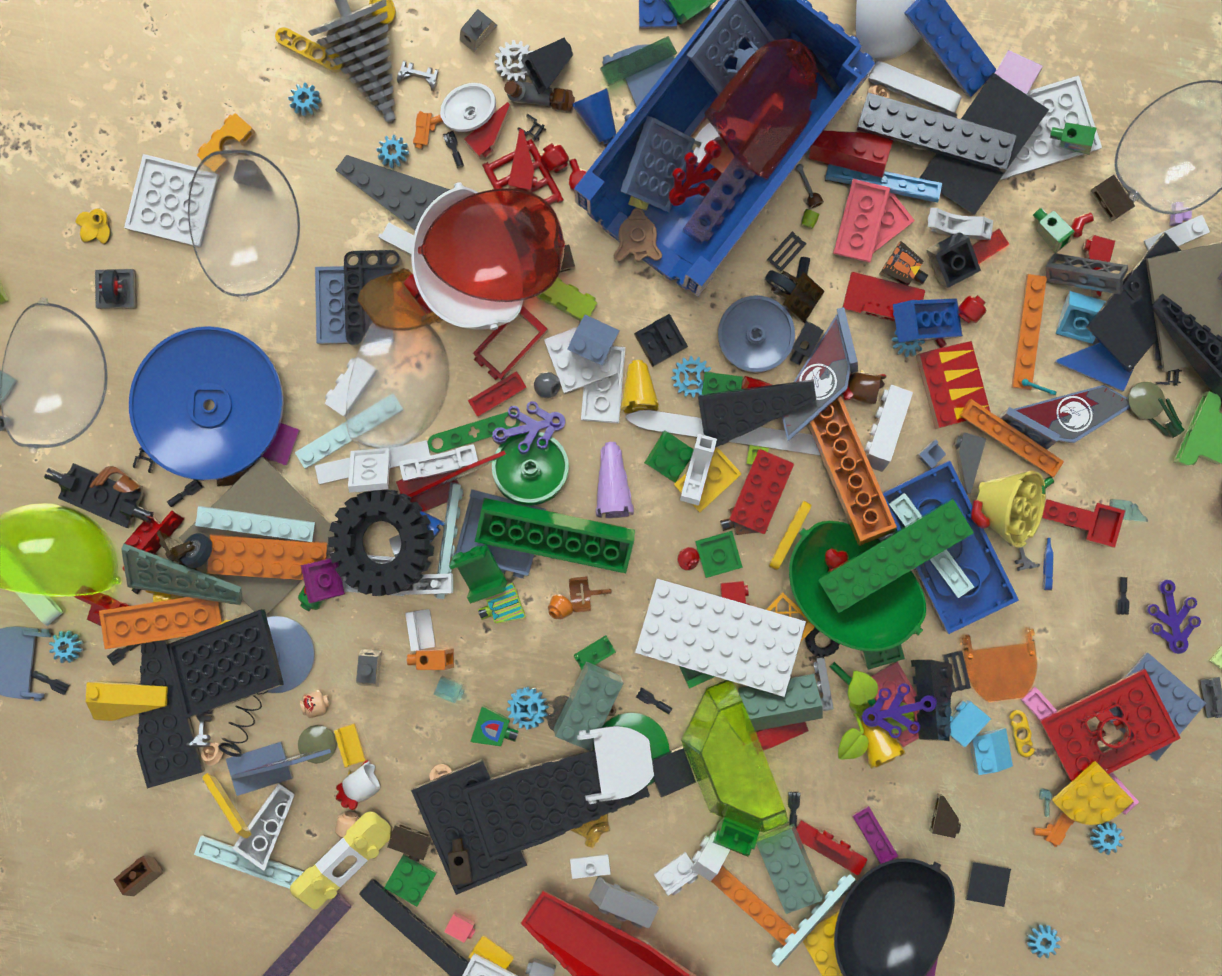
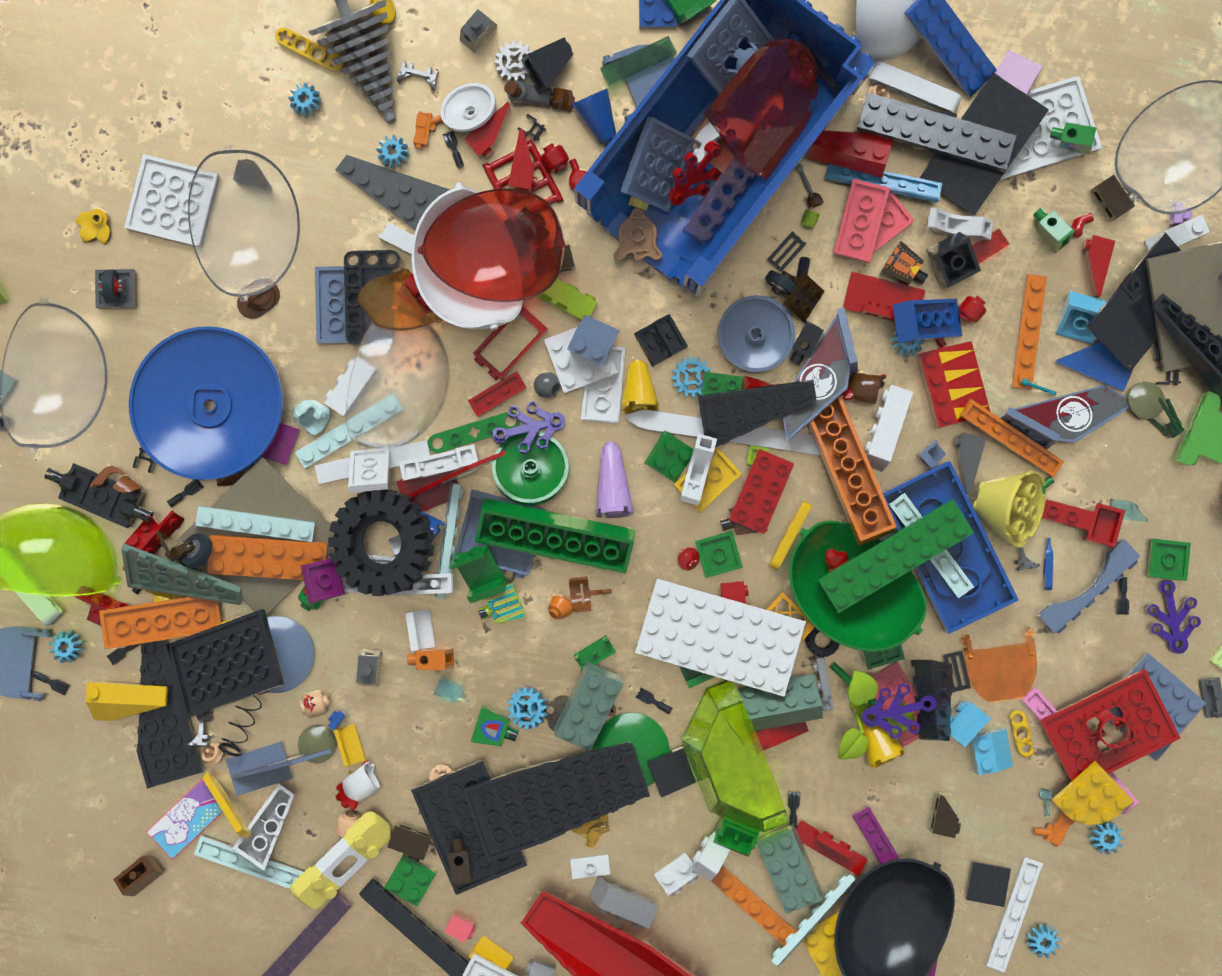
(185, 820): none -> tile
(233, 129): light orange arch -> none
(259, 303): none -> reddish brown piece
(311, 416): none -> light aqua hair
(336, 718): none -> blue plate
(622, 762): white piece -> none
(977, 516): red arm -> none
(1014, 914): none -> white tile
(1084, 275): flat silver fence -> none
(1116, 561): none -> sand blue arch
(1168, 559): none -> green plate

